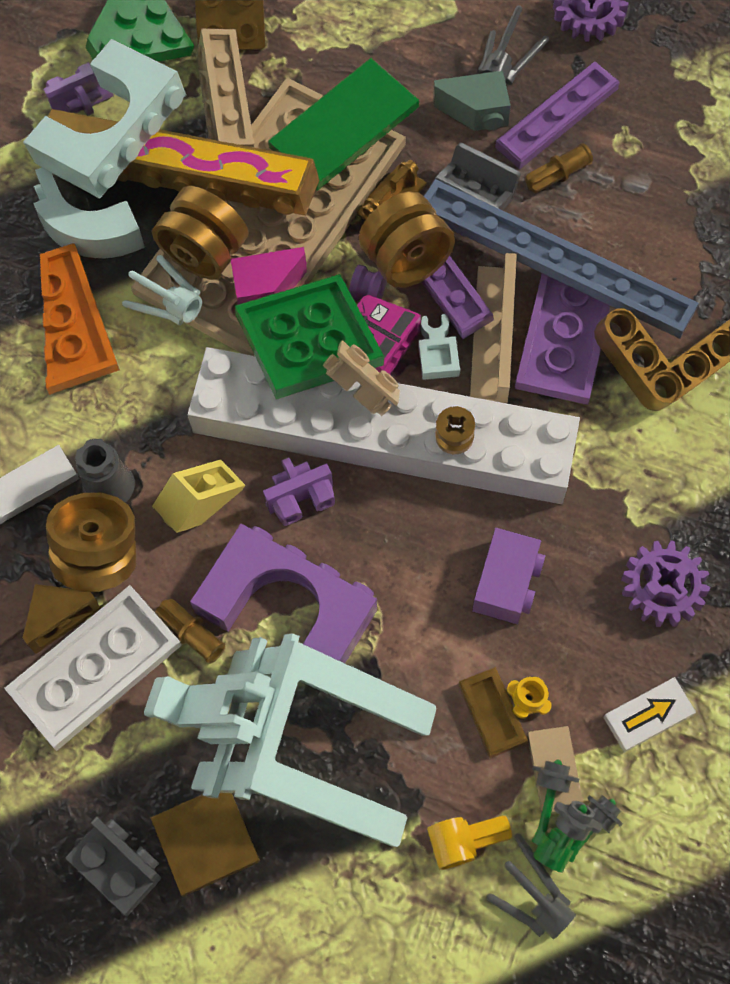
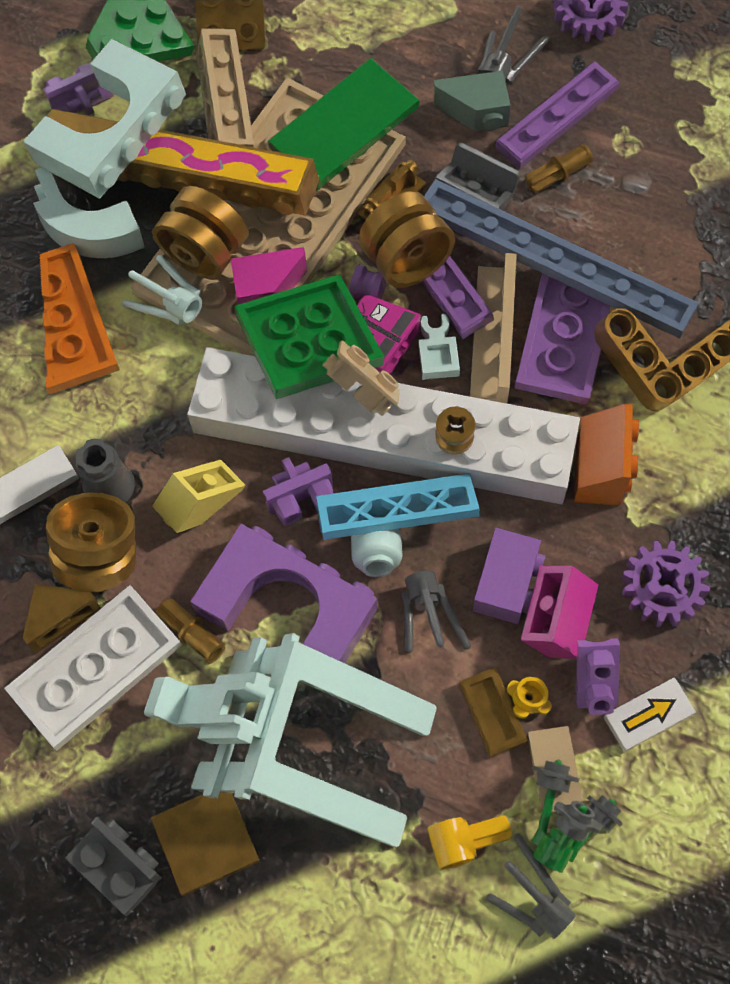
(377, 552): none -> light aqua head
(397, 505): none -> medium azure fence
(424, 593): none -> dark grey plant
(559, 611): none -> dark pink brick
(597, 676): none -> medium lavender hips
(605, 456): none -> orange slope

